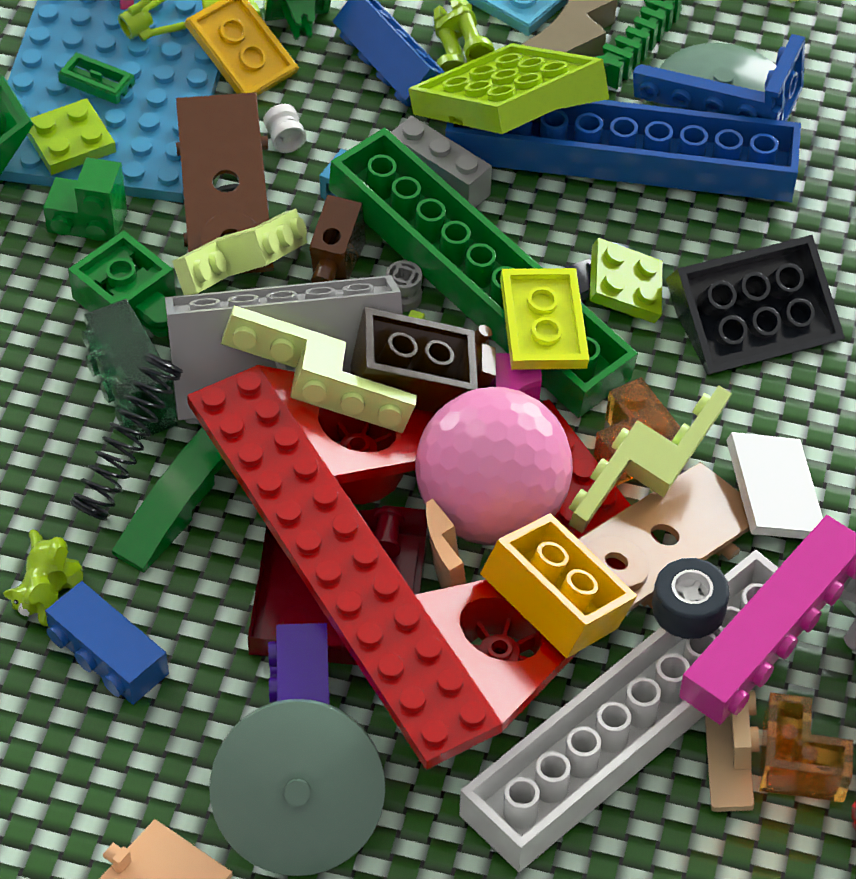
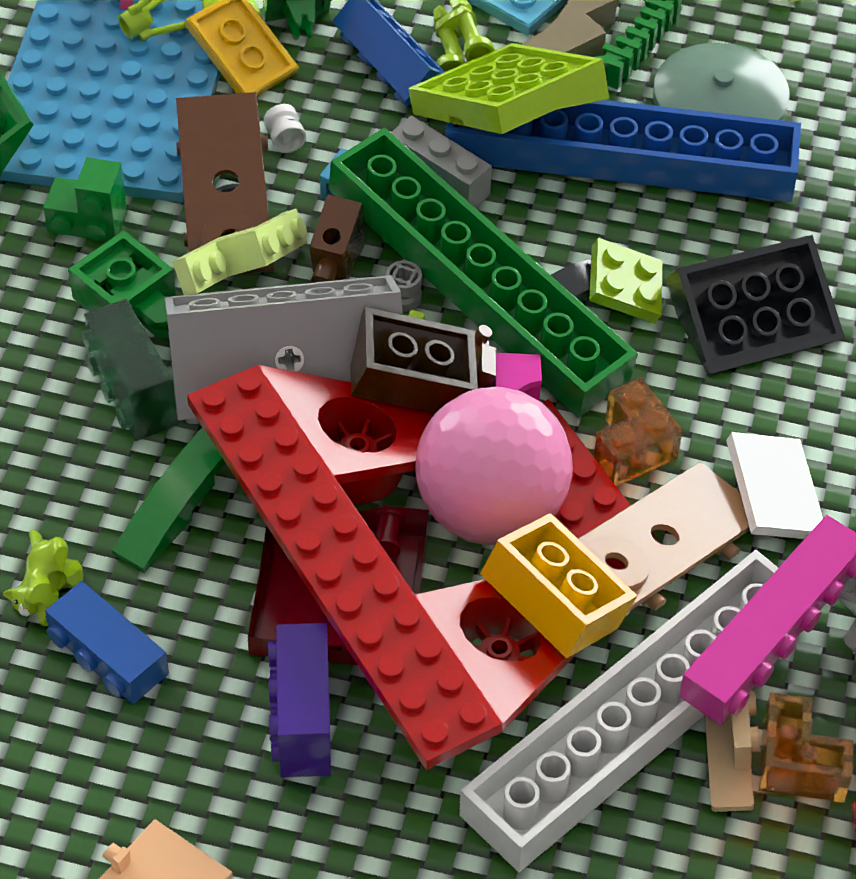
(69, 136): lime plate -> none
(89, 505): black piece -> none
(92, 81): green tile -> none
(297, 787): sand green dish -> none
(318, 369): yellowish green bracket -> none
(444, 547): light nougat slope -> none
(544, 319): neon yellow plate -> none
(647, 457): yellowish green bracket -> none
(690, 598): black wheel -> none
(706, 95): blue bracket -> none

